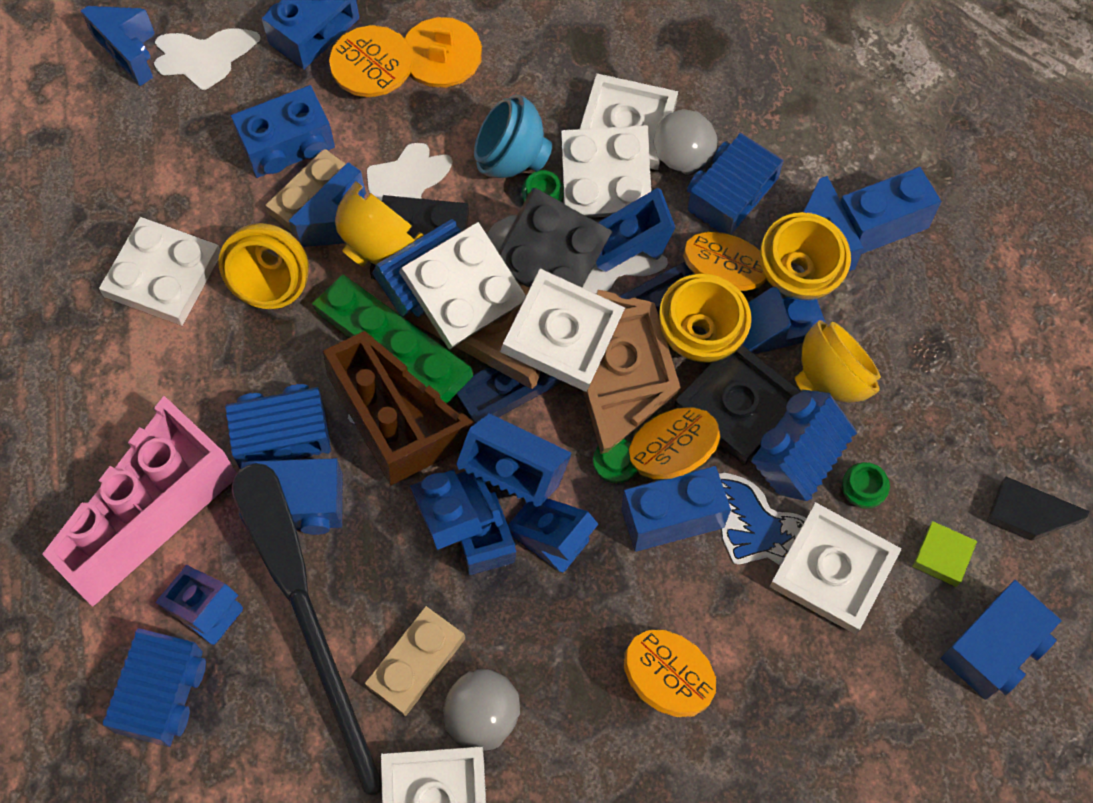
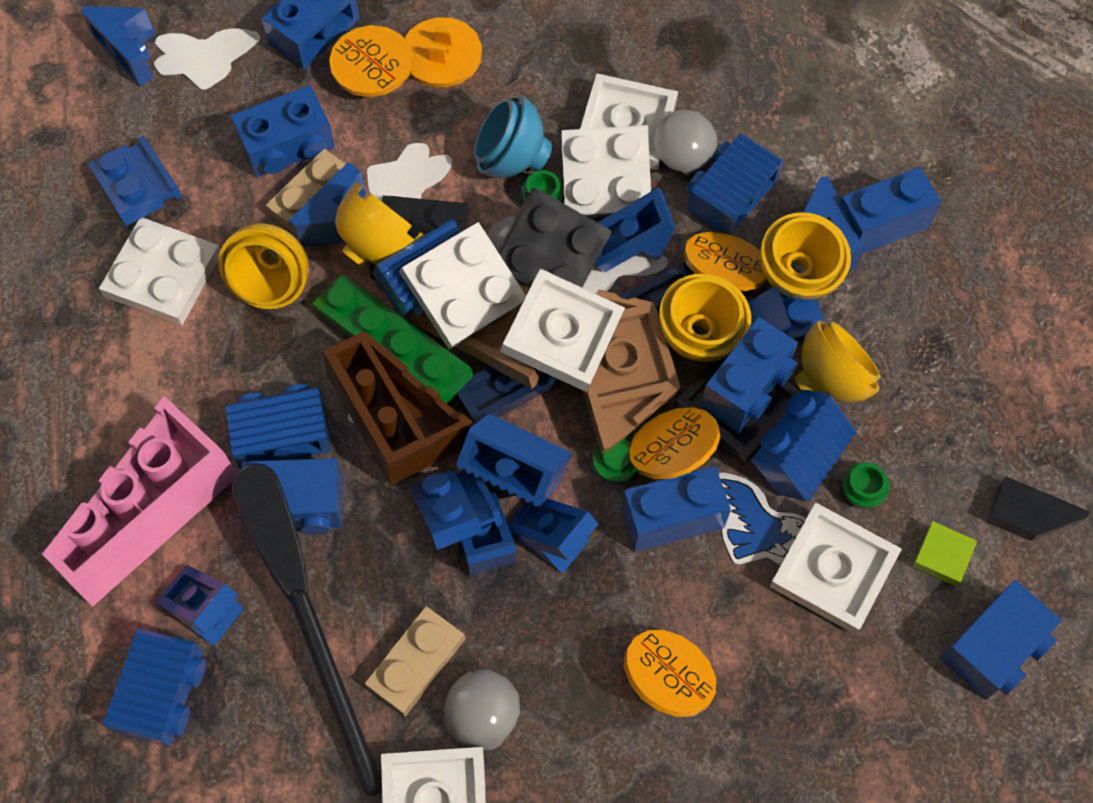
(134, 180): none -> blue plate
(749, 374): none -> blue brick

